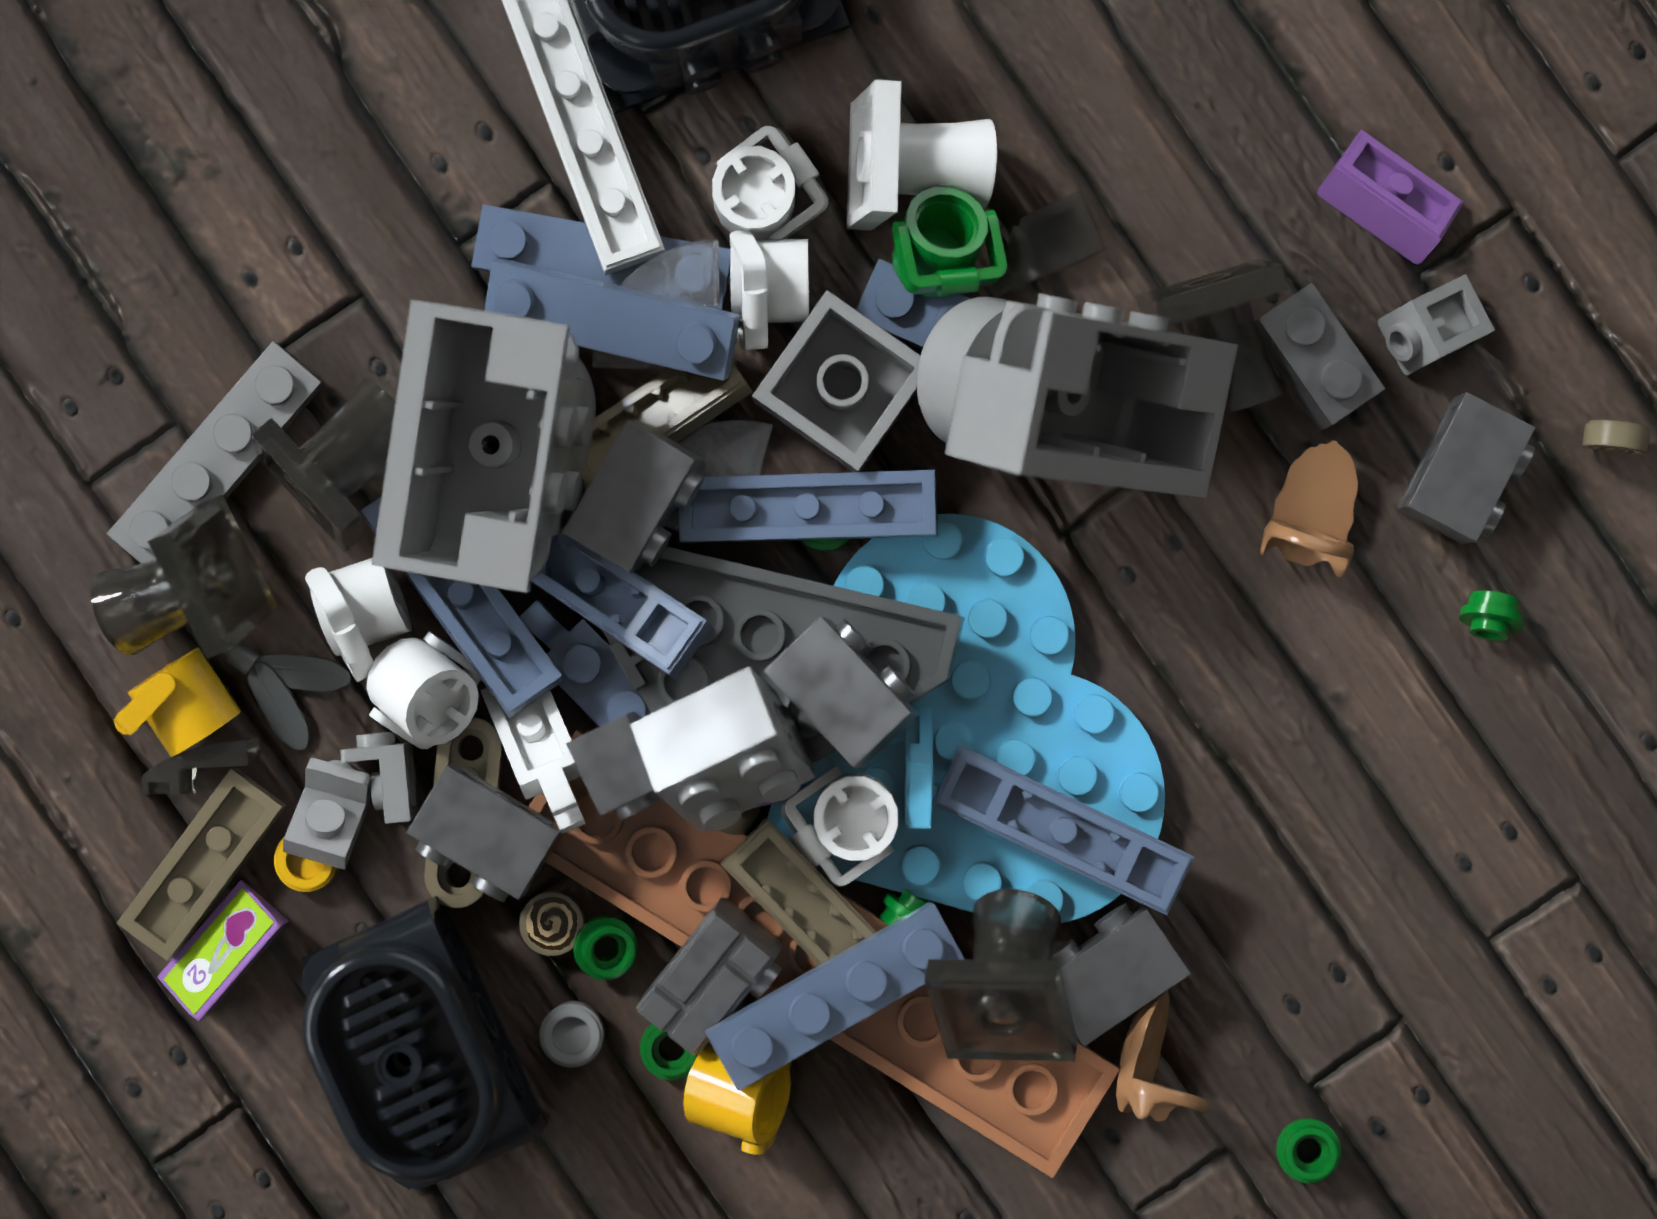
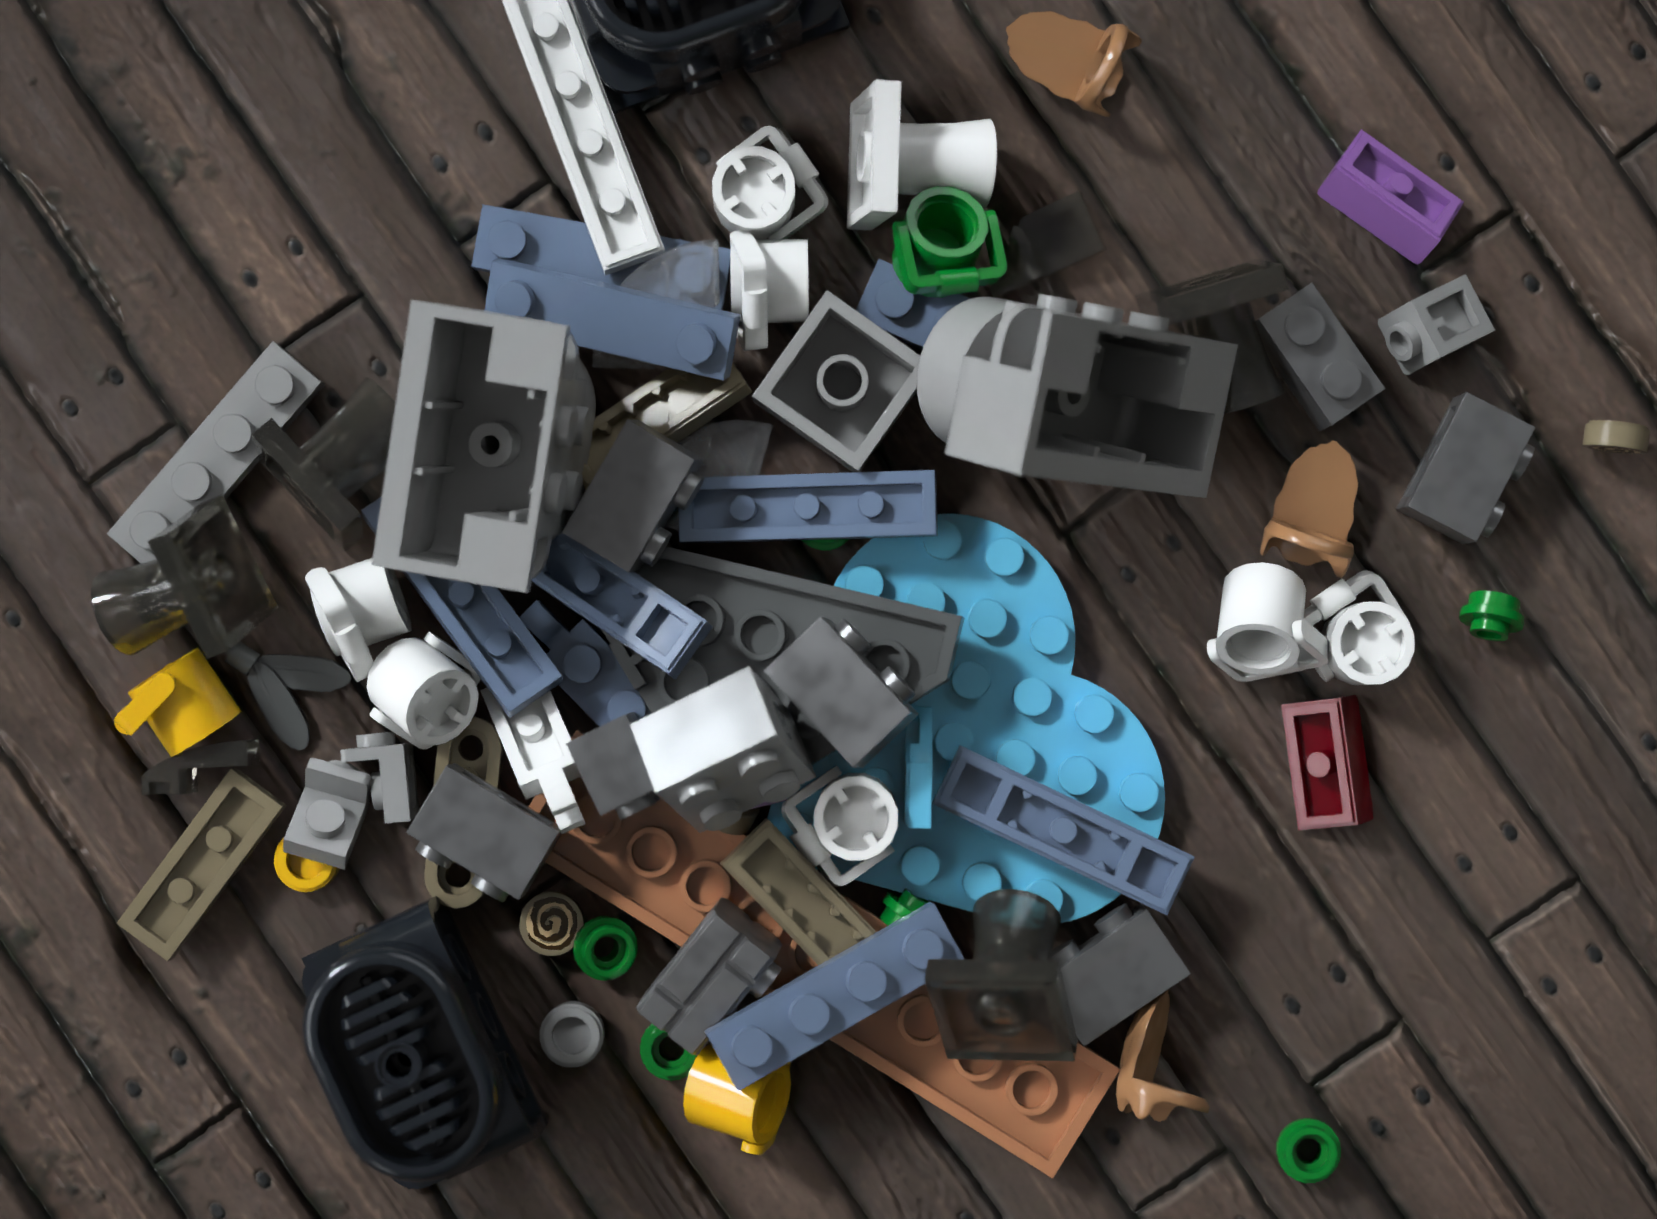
(222, 950): slope -> none
(1070, 56): none -> medium nougat piece
(1264, 625): none -> white piece
(1327, 762): none -> dark red slope
(1366, 639): none -> white piece

